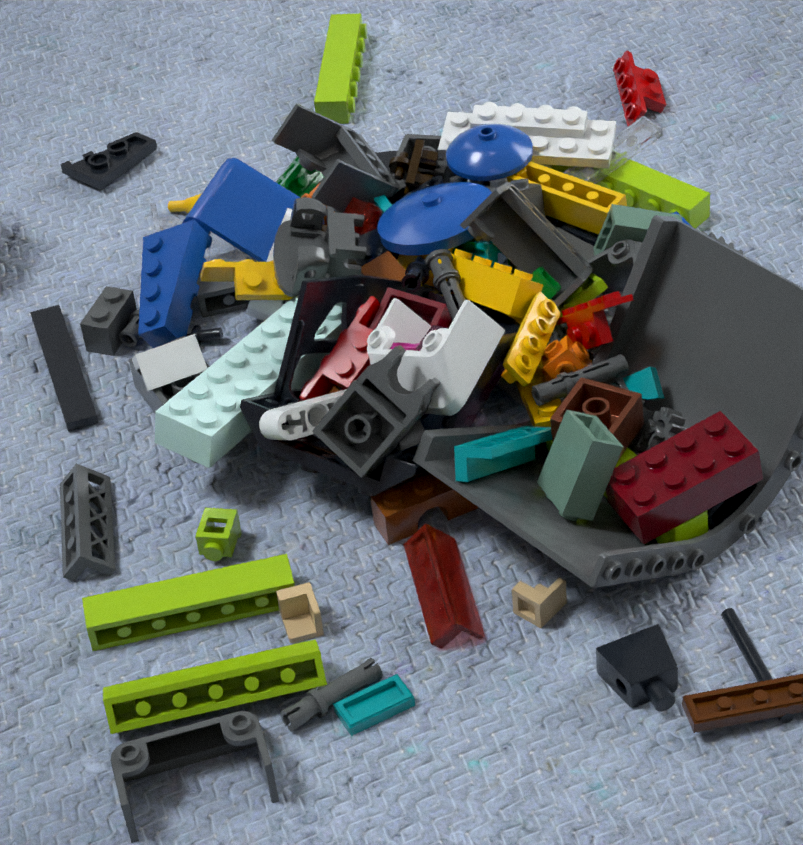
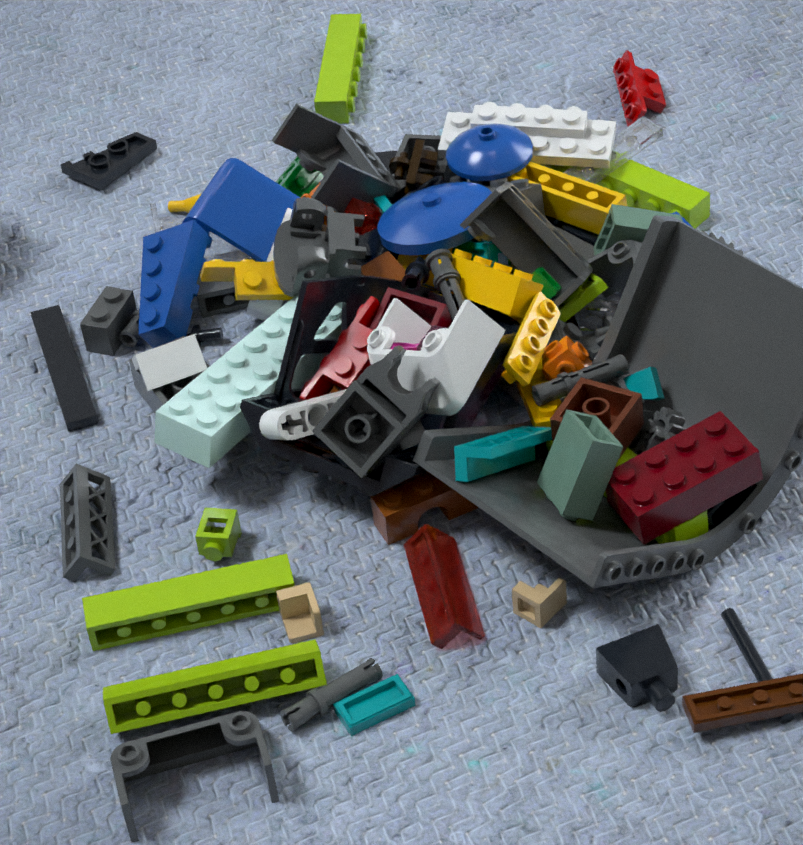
(588, 320): red bracket -> none

